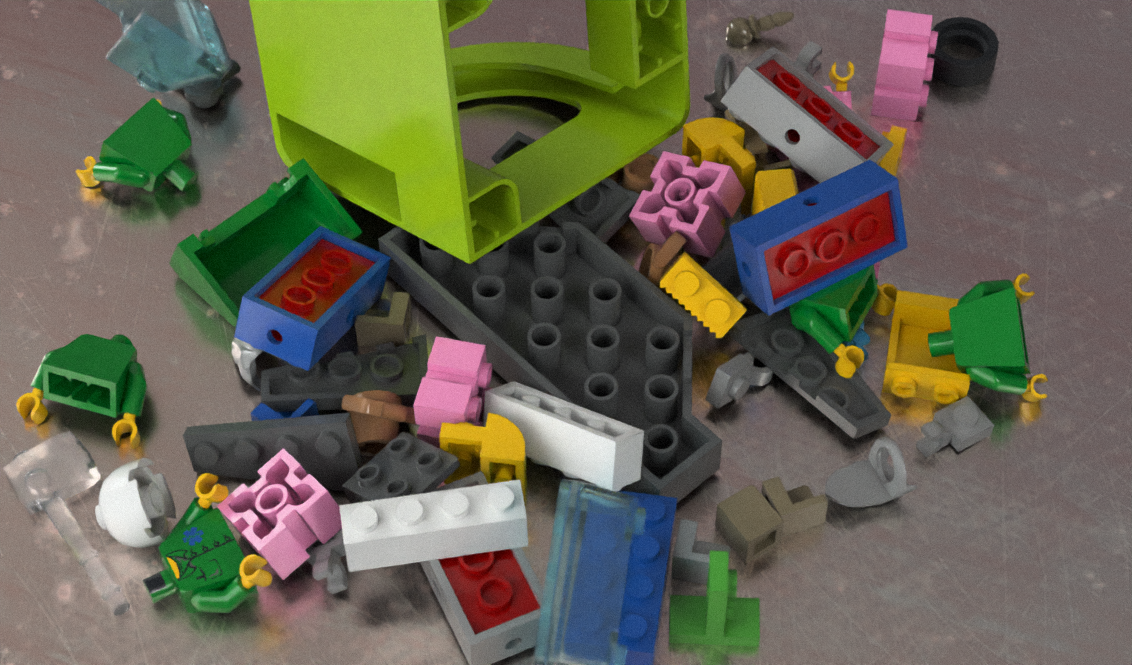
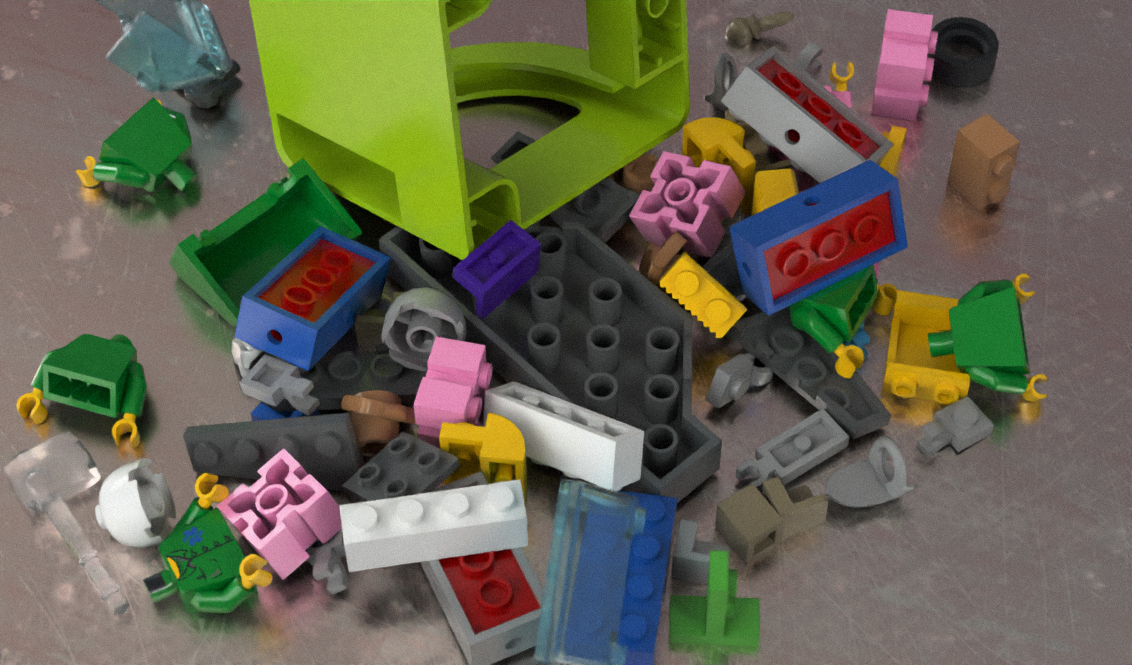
(274, 379): none -> light grey plate
(416, 321): none -> light grey cylinder
(499, 267): none -> dark purple panel
(795, 450): none -> light grey plate
(983, 161): none -> medium nougat brick

